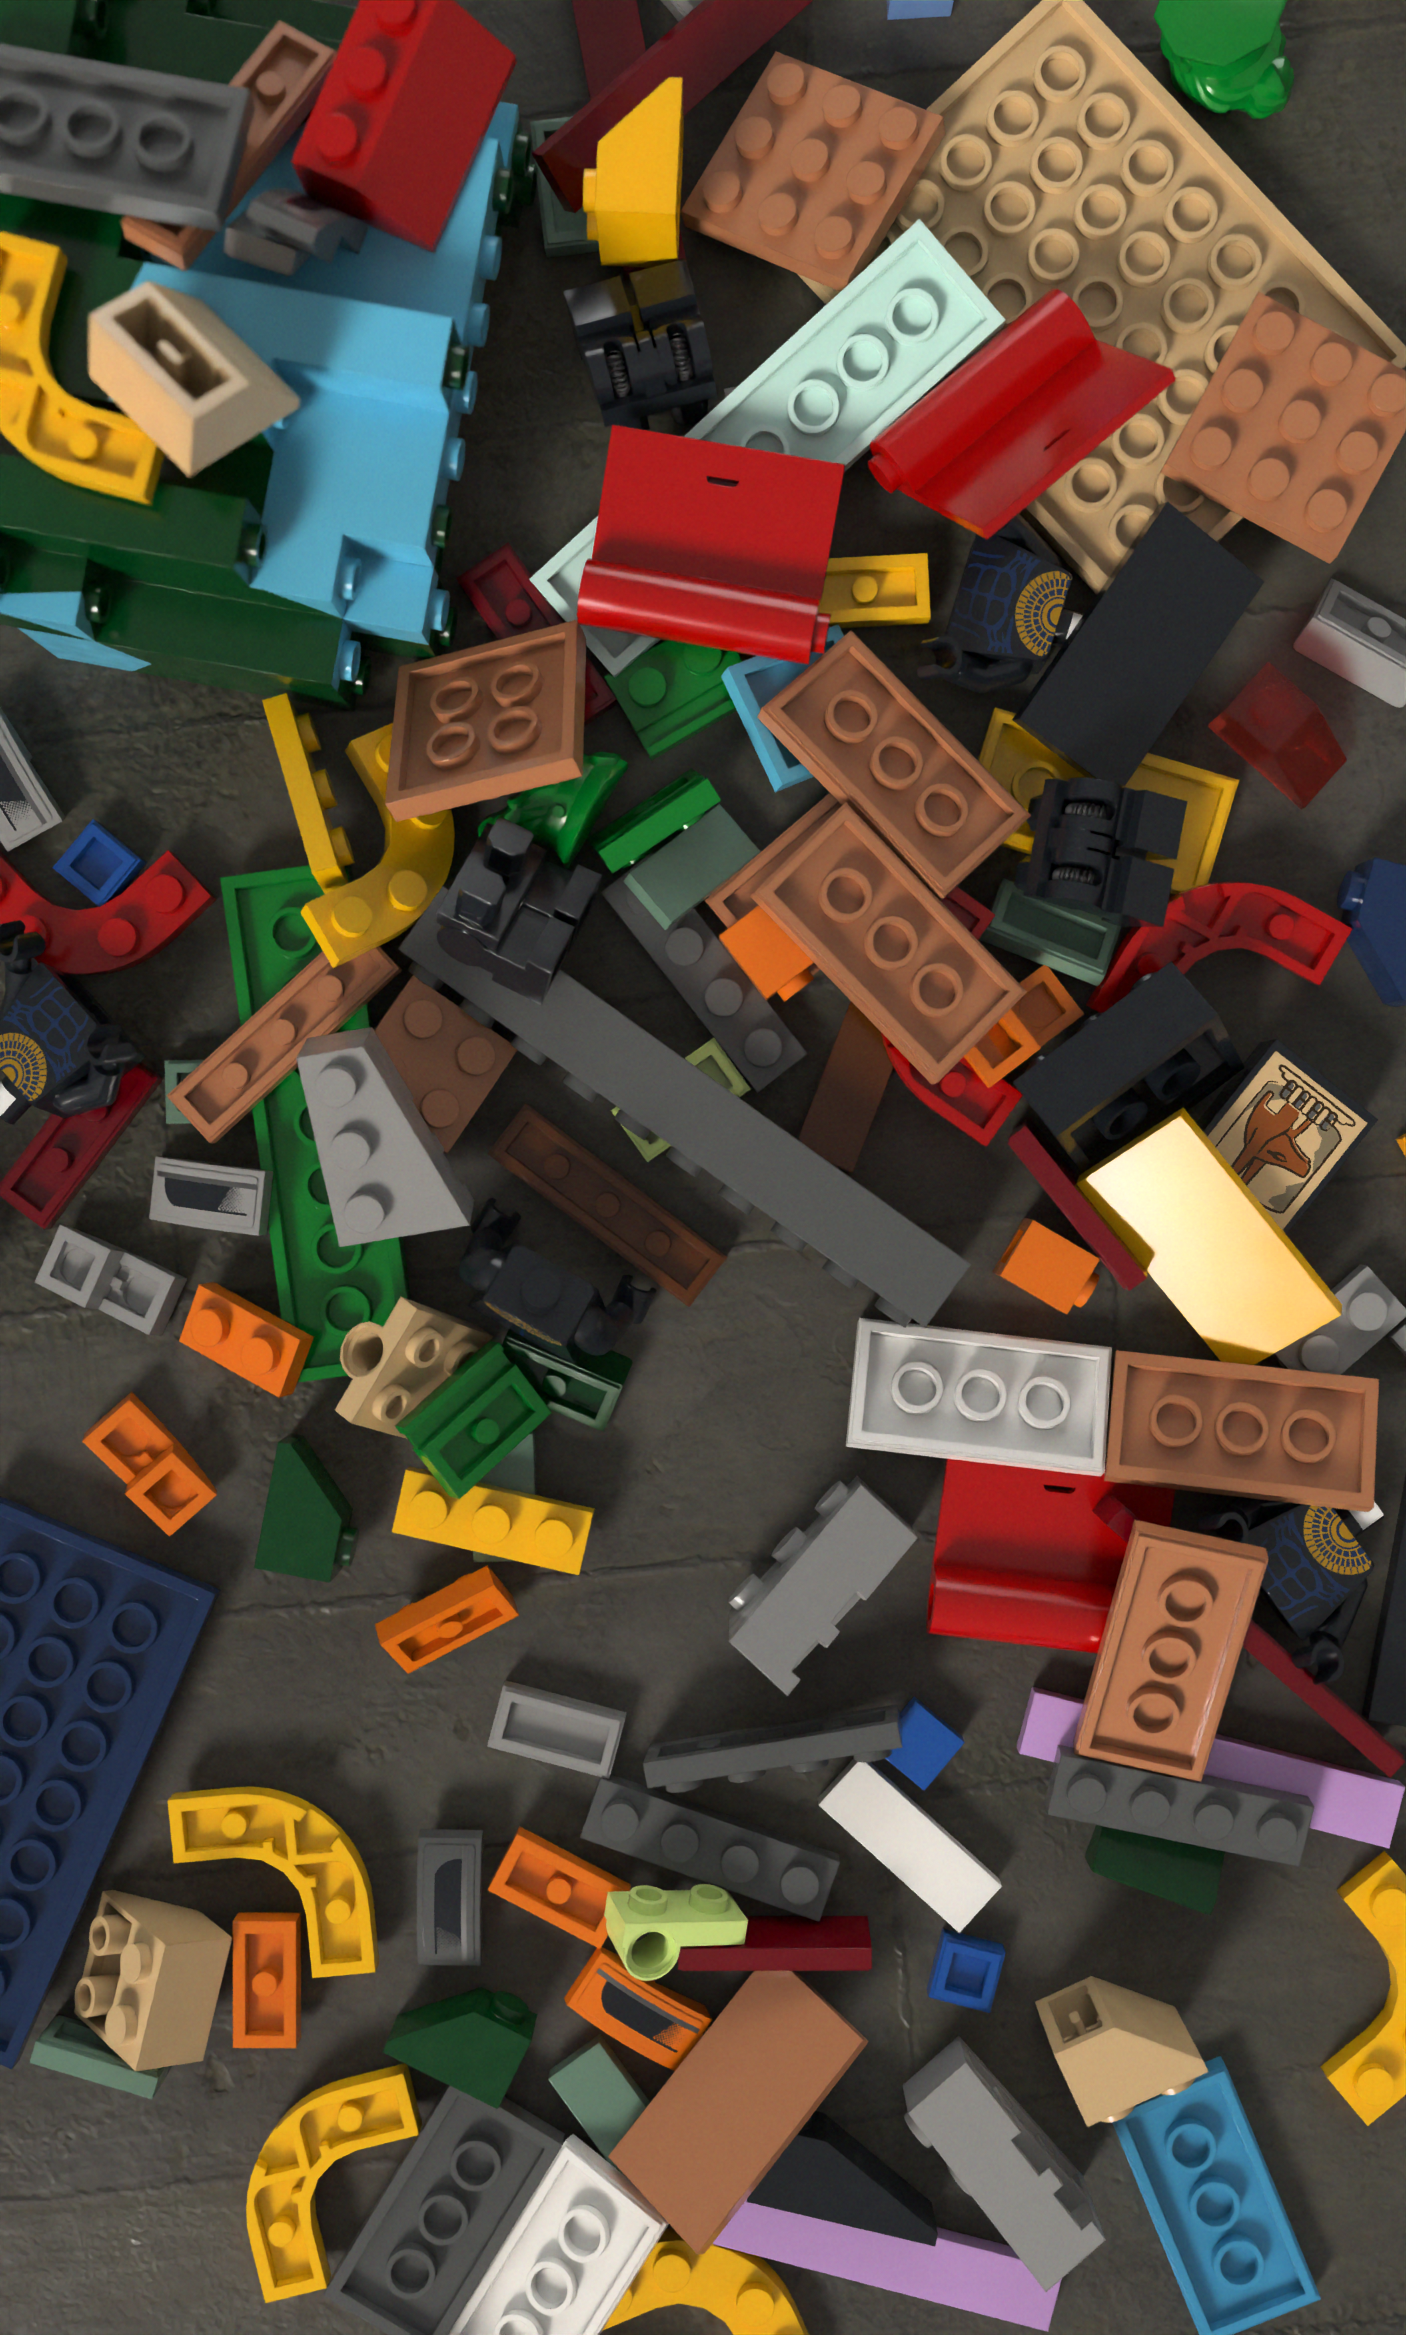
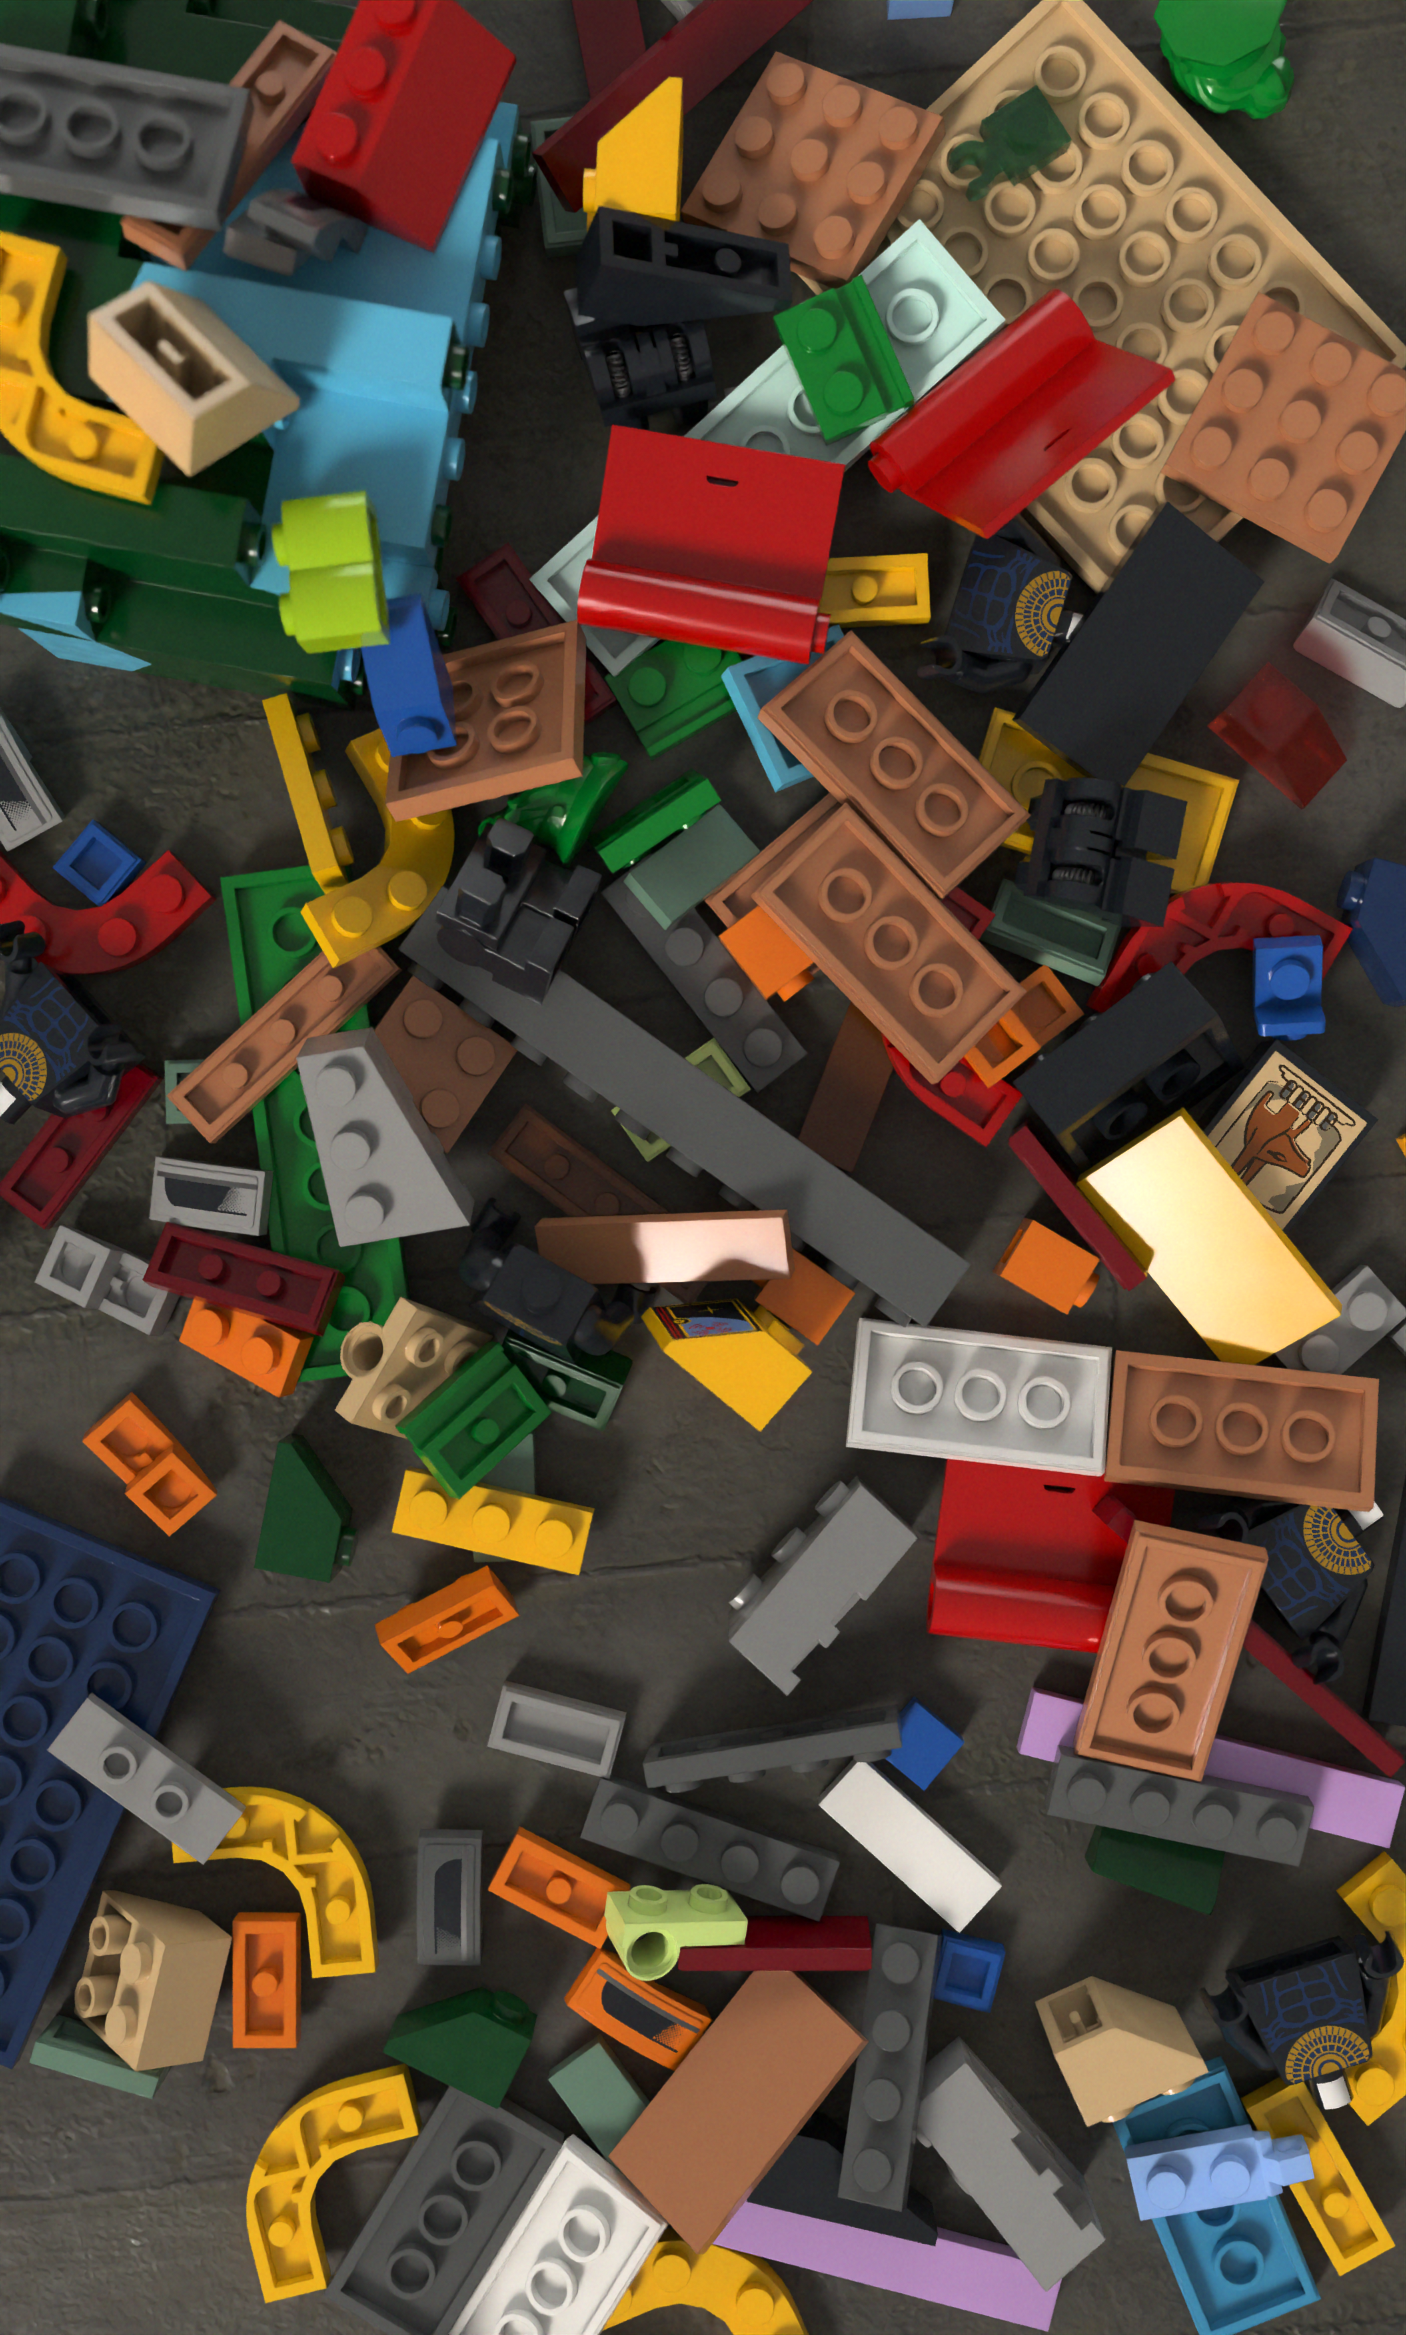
(147, 1778): none -> light grey plate
(244, 1278): none -> dark red tile
(333, 572): none -> lime brick
(411, 682): none -> blue slope
(670, 1246): none -> nougat tile
(674, 271): none -> black slope
(733, 1352): none -> yellow slope
(807, 1300): none -> orange brick
(843, 360): none -> green plate
(890, 2067): none -> dark grey plate
(1016, 140): none -> clear green plate
(1214, 2170): none -> light blue hinge
(1288, 987): none -> blue bracket
(1309, 2011): none -> black torso
(1334, 2198): none -> yellow plate

